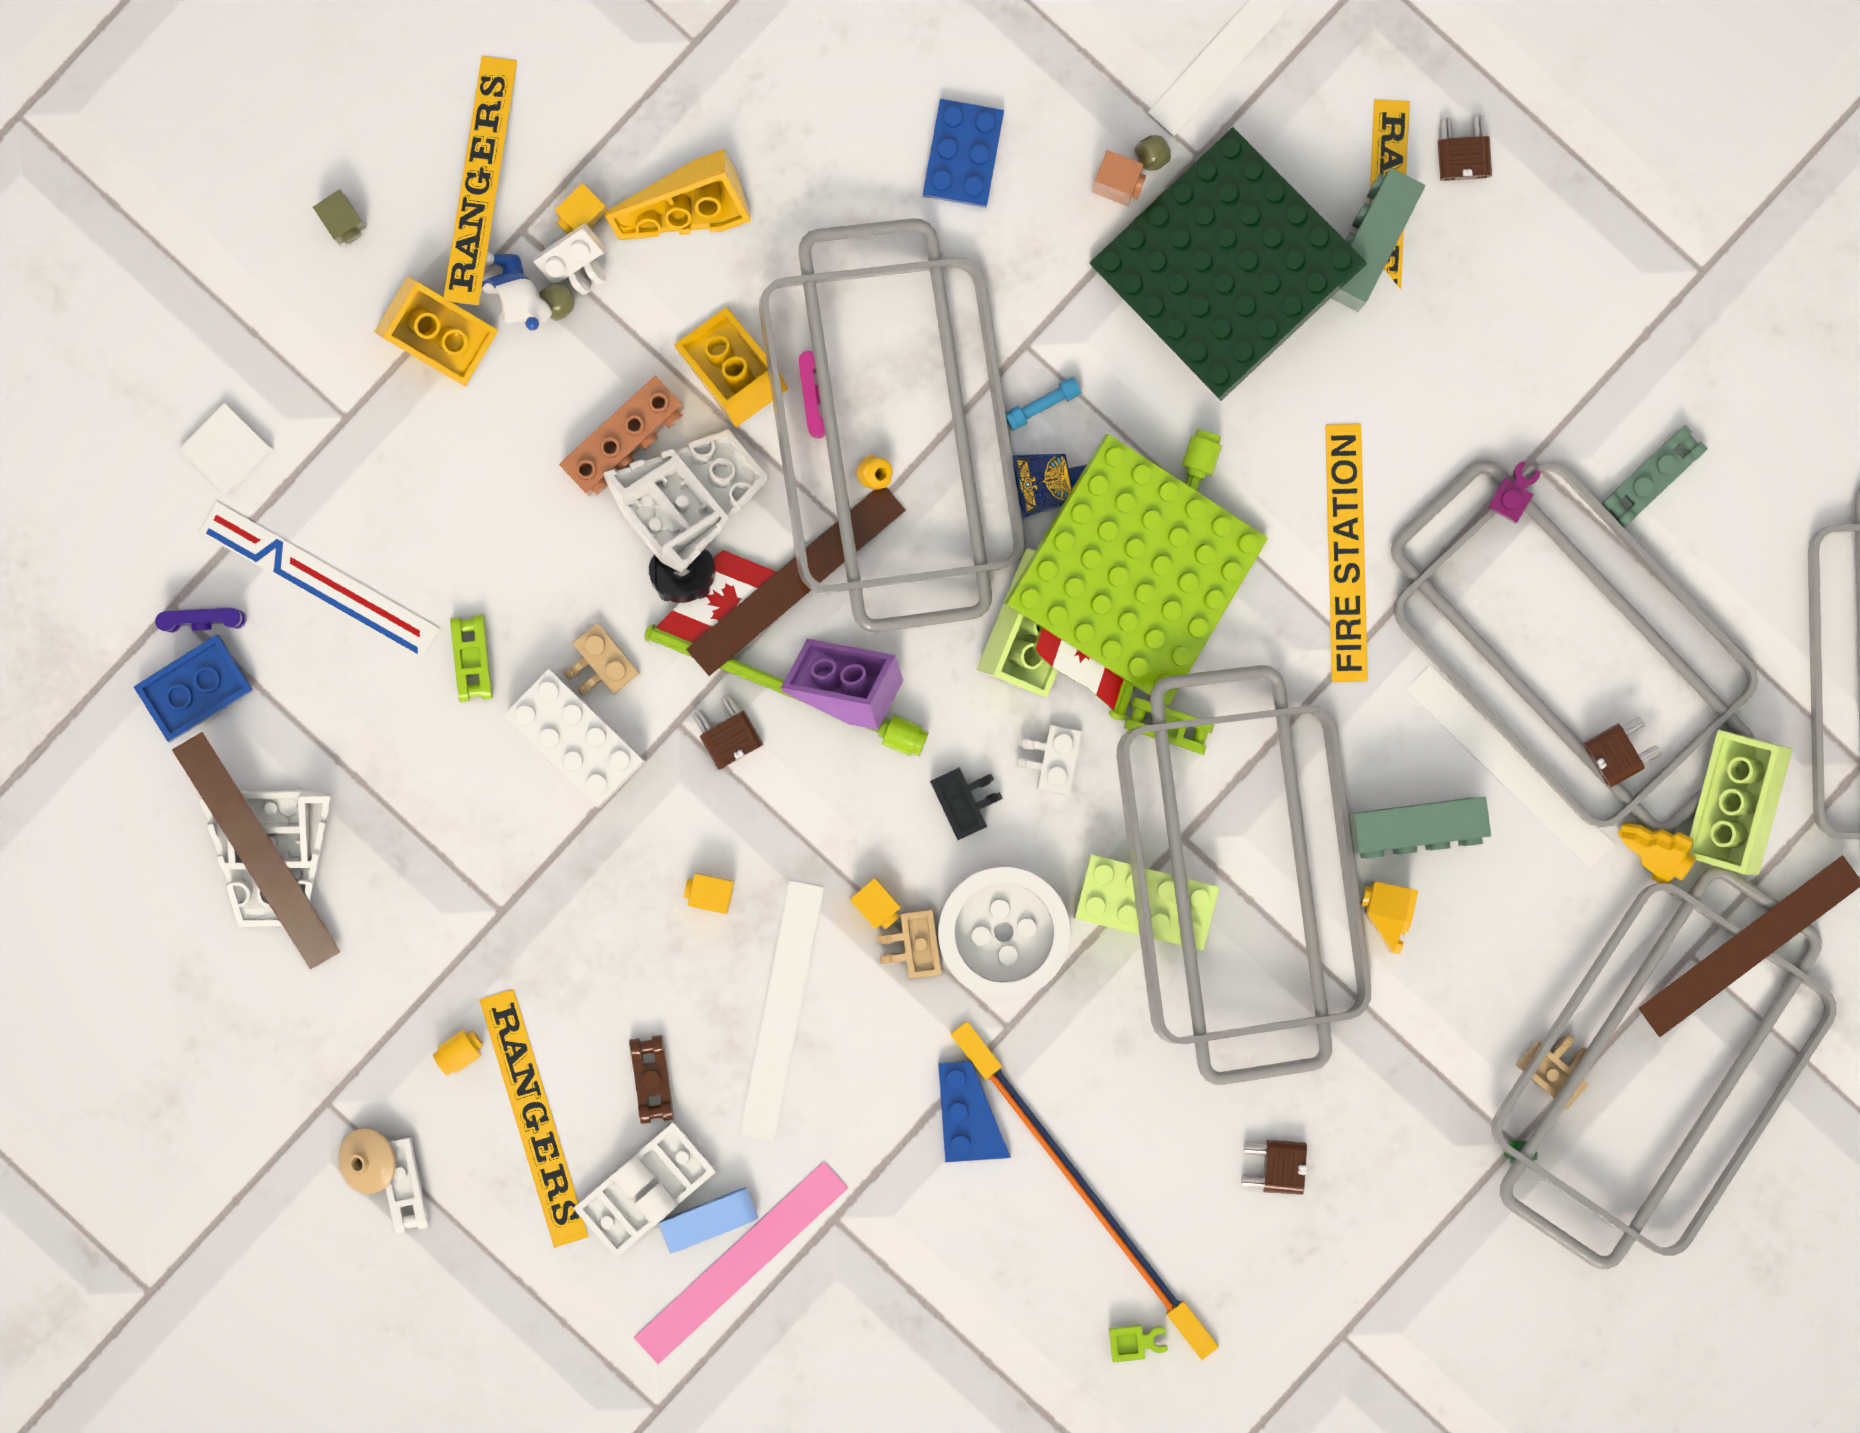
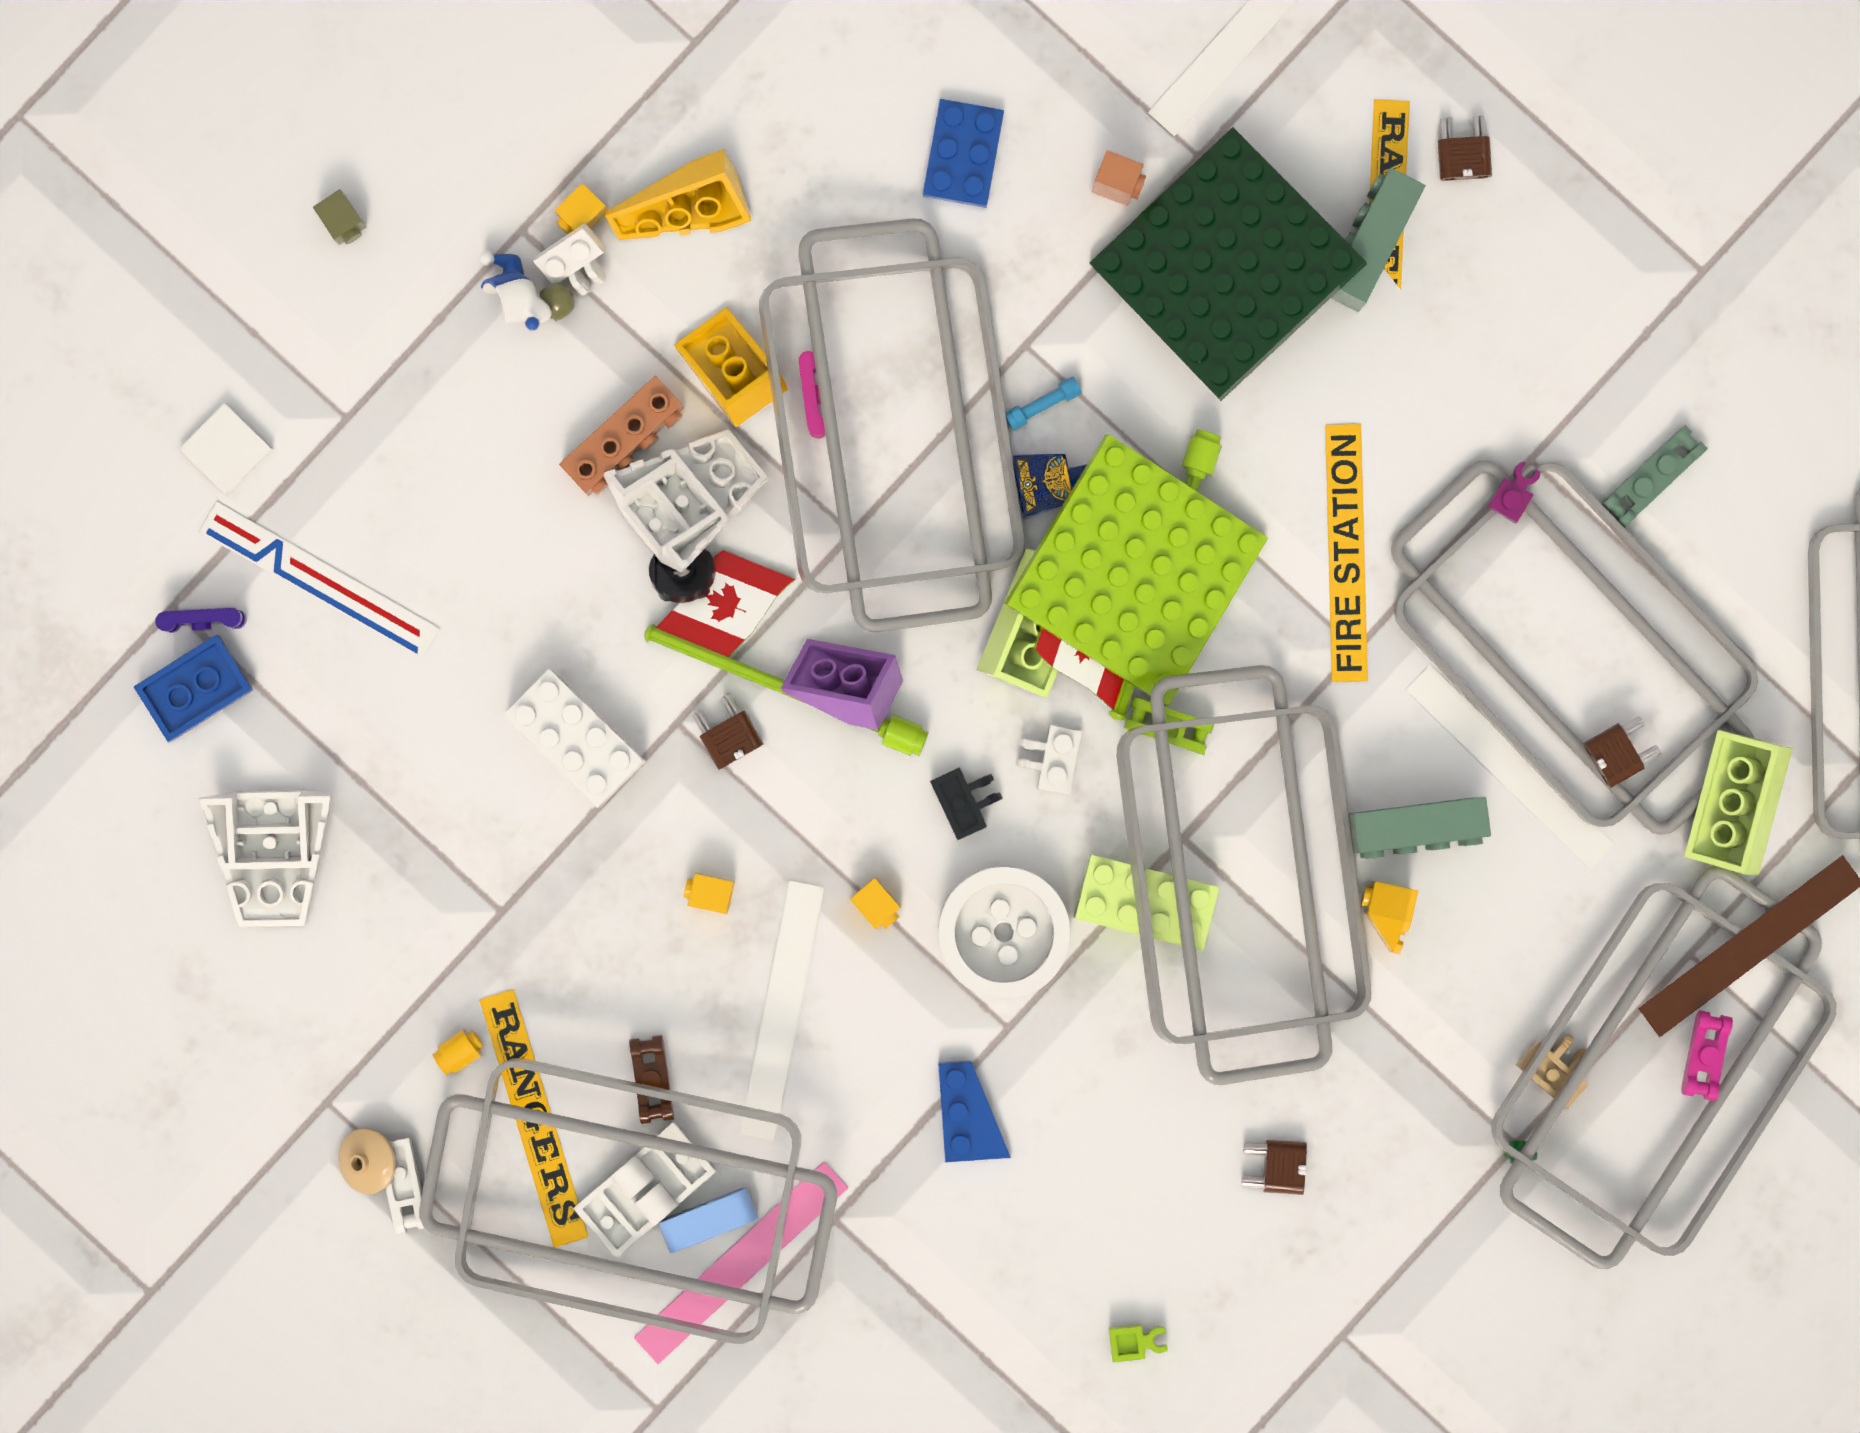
(256, 850): reddish brown sticker -> none
(436, 331): yellow slope -> none
(464, 1234): none -> light grey bar
(471, 658): lime plate -> none
(480, 180): yellow sticker -> none
(604, 658): tan hinge -> none
(786, 586): reddish brown sticker -> none
(874, 472): yellow piece -> none
(919, 944): tan hinge -> none
(1153, 152): olive piece -> none
(1180, 1314): piece -> none
(1659, 851): yellow rock -> none
(1706, 1055): none -> dark pink plate

